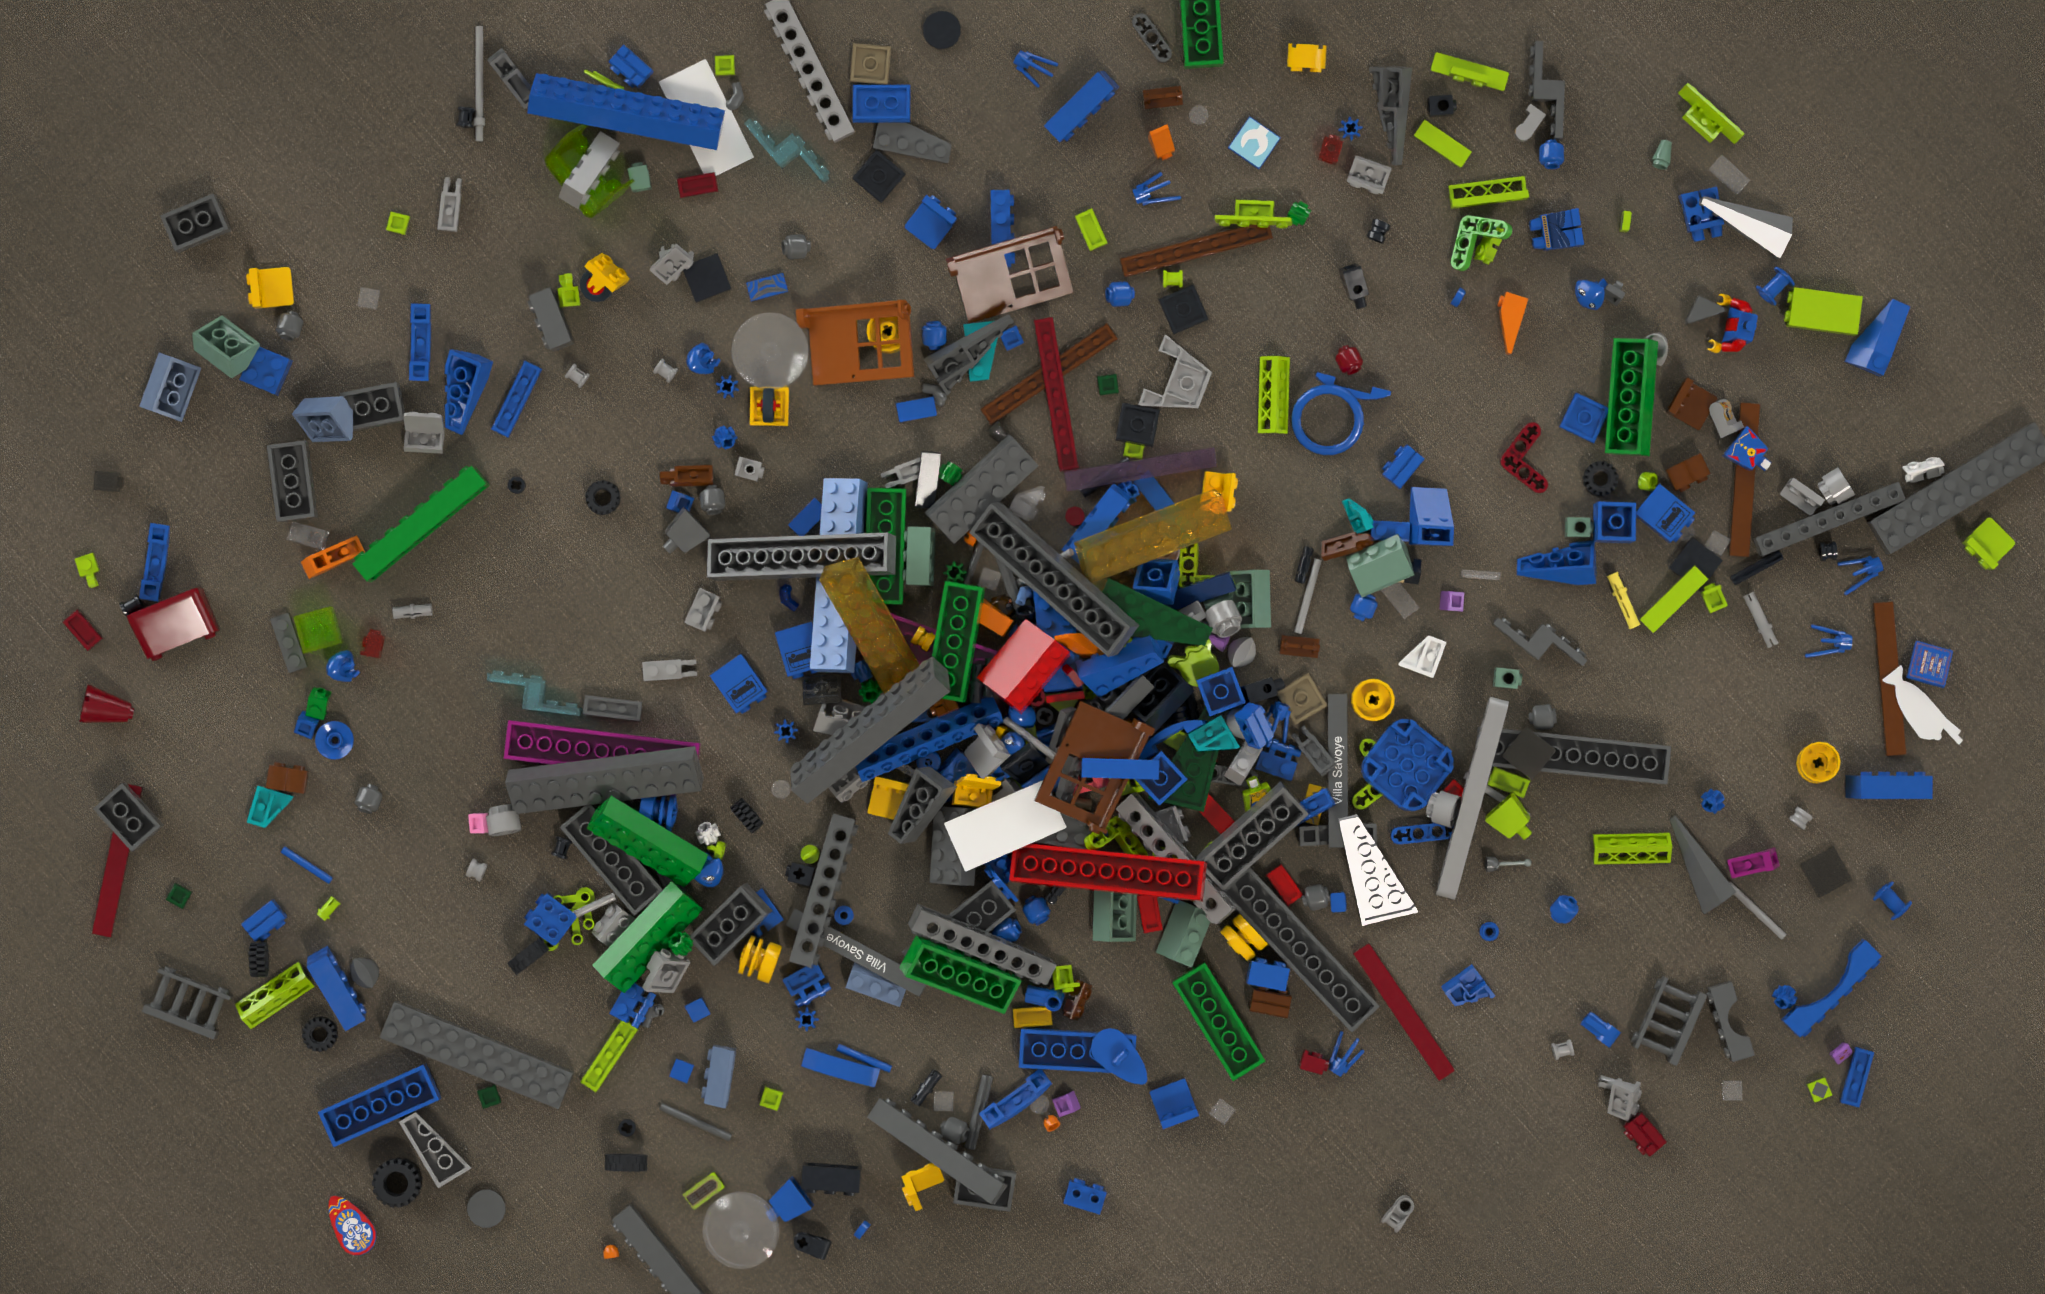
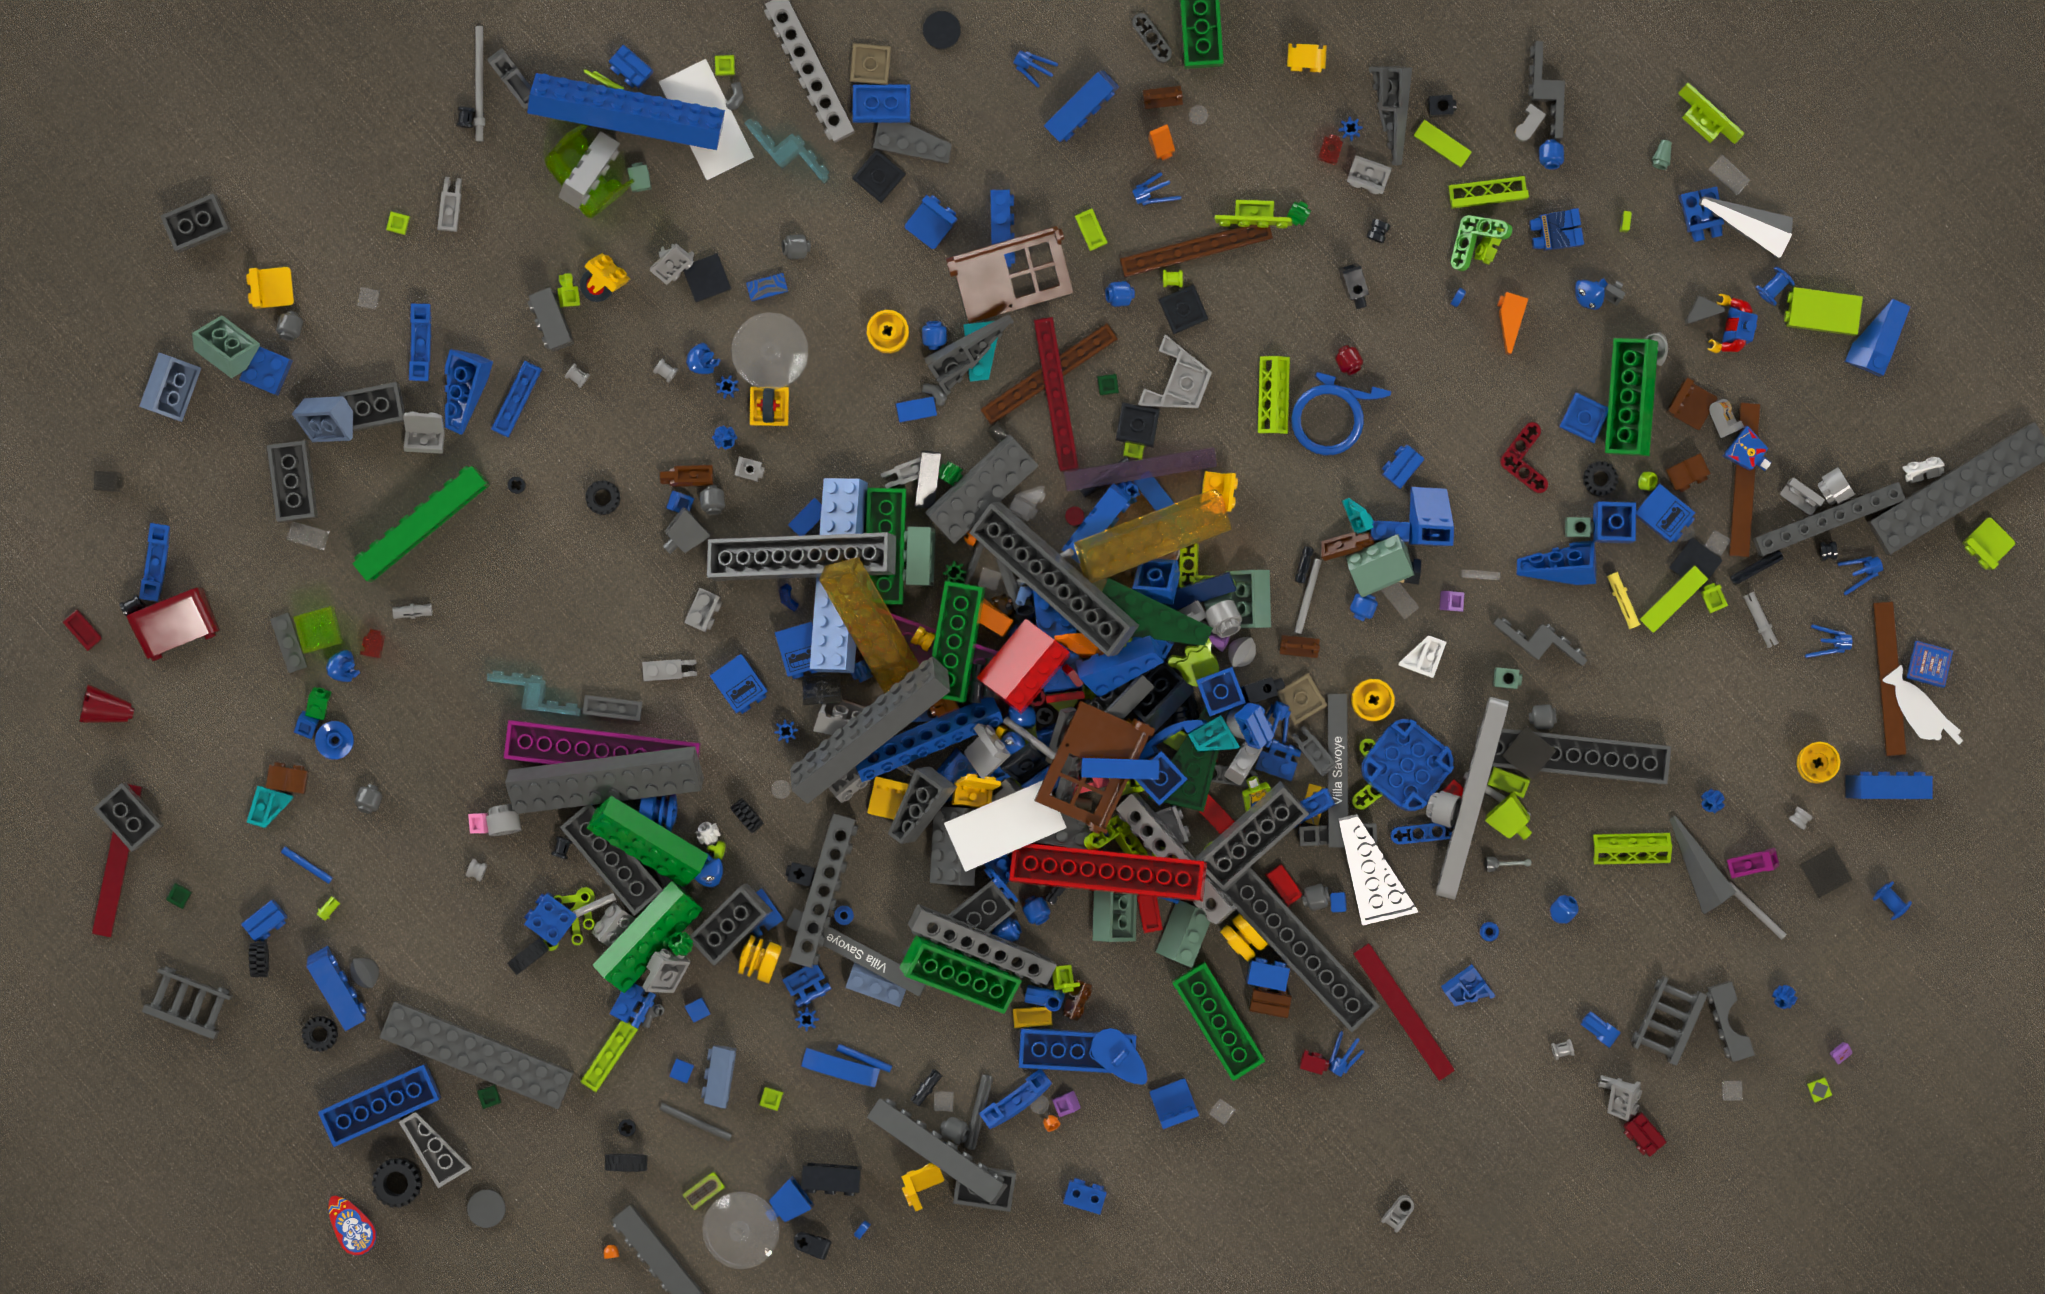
(87, 567): lime plate -> none
(275, 998): lime fence -> none
(332, 557): orange slope -> none
(697, 185): dark red tile -> none
(810, 854): lime tile -> none
(836, 343): dark orange door -> none
(870, 691): green gear -> none
(934, 757): blue head -> none
(1011, 338): blue tile -> none
(1254, 142): medium azure tile -> none
(1472, 72): lime bracket -> none
(1857, 1077): blue tile -> none
(1860, 960): blue arch -> none

